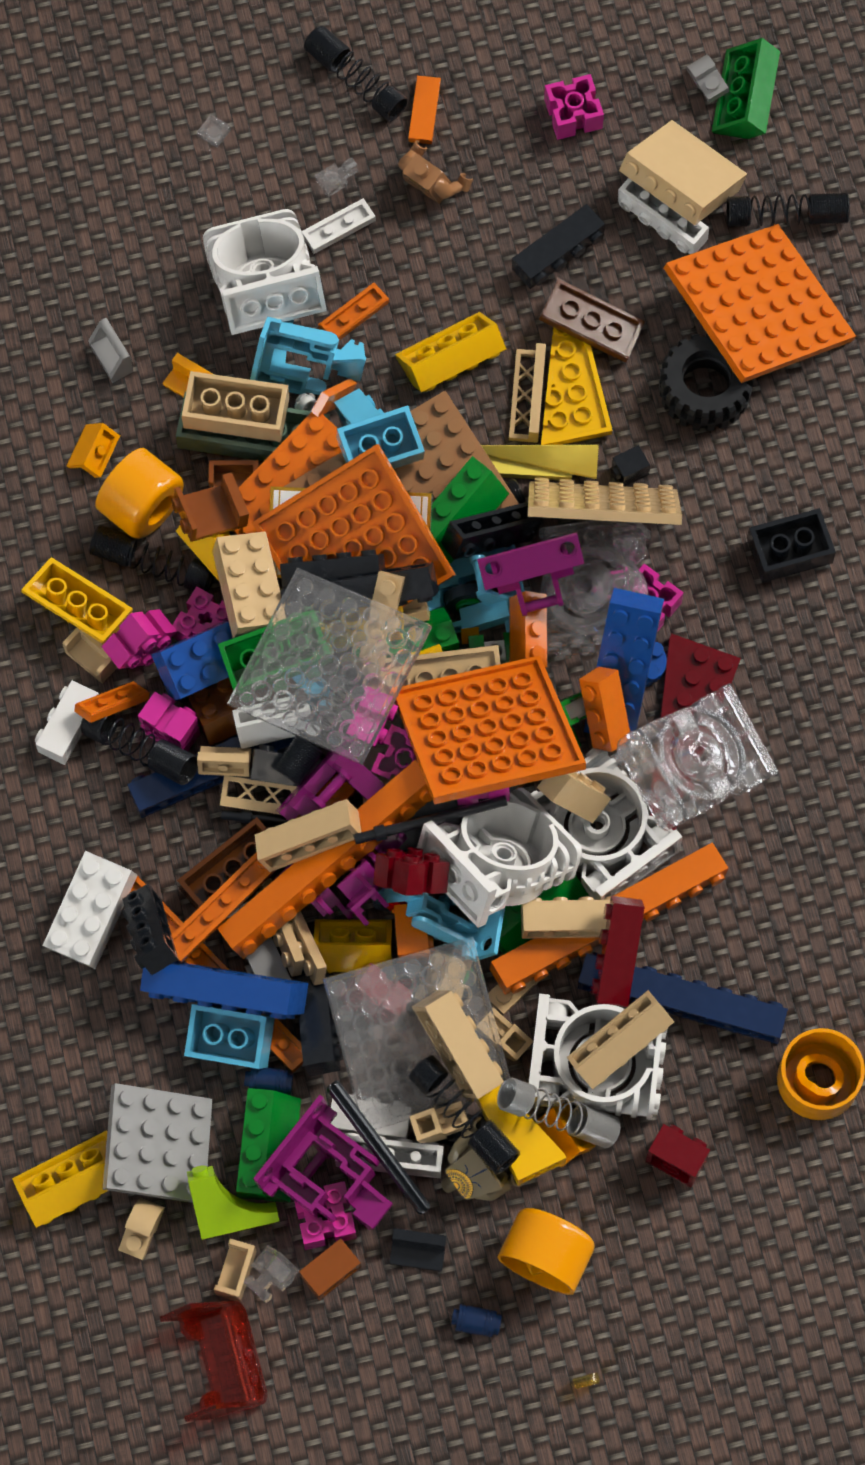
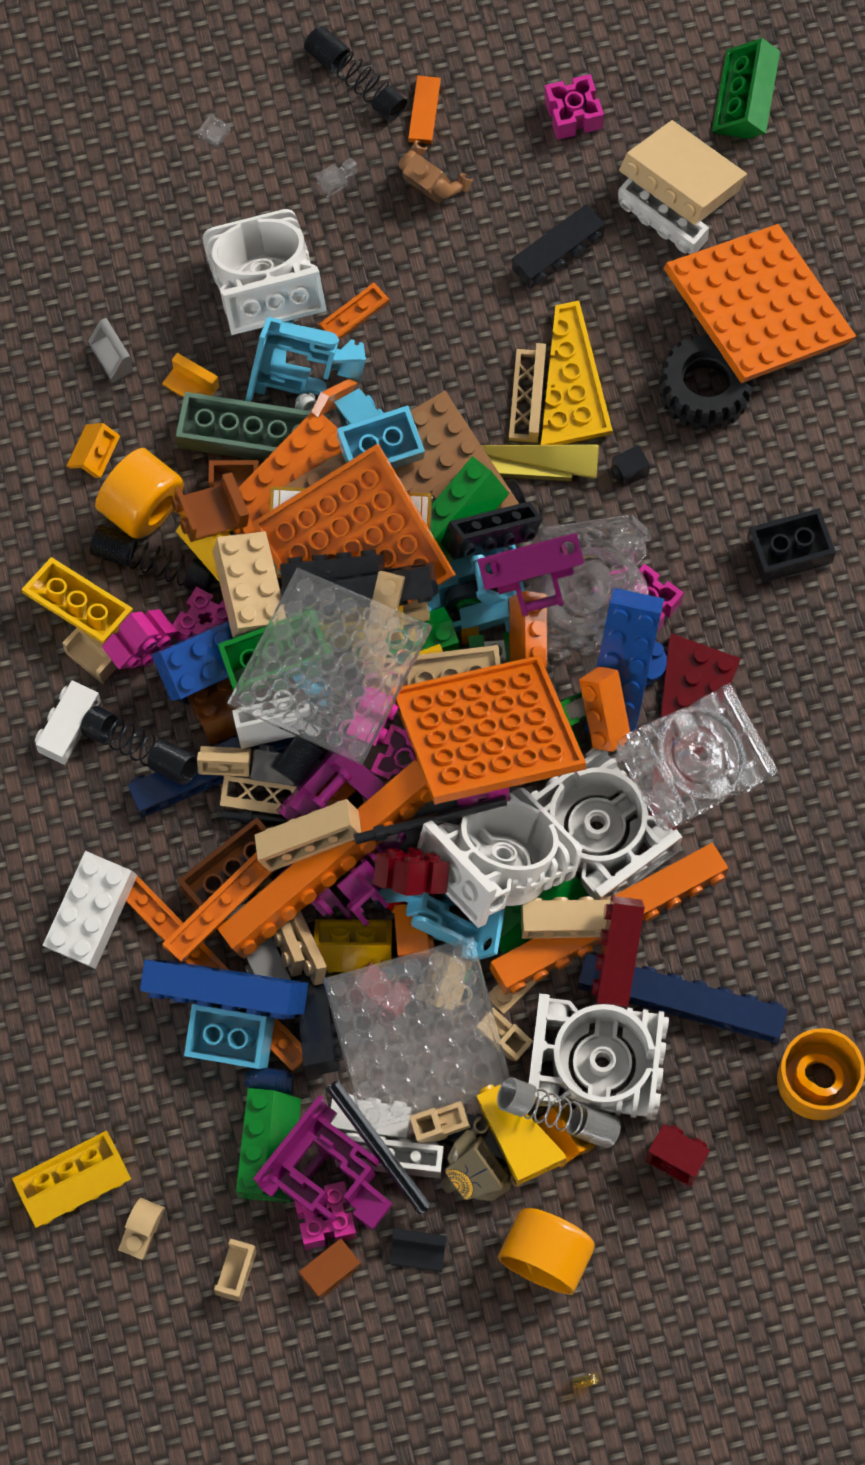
(111, 702): orange tile -> none
(149, 929): black brick -> none
(155, 1141): light grey plate -> none
(169, 722): dark pink brick -> none
(221, 1211): lime arch -> none
(227, 1355): clear red windscreen -> none
(235, 406): tan brick -> none
(273, 1270): clear brick -> none
(338, 226): white plate -> none
(451, 352): yellow slope -> none
(458, 1043): tan brick -> none
(476, 1320): dark blue head -> none
(487, 1141): black piece -> none
(576, 794): tan brick -> none
(591, 320): tile -> none
(604, 502): tan plate -> none
(620, 1039): tan brick -> none
(707, 78): light grey brick -> none
(821, 209): black piece -> none

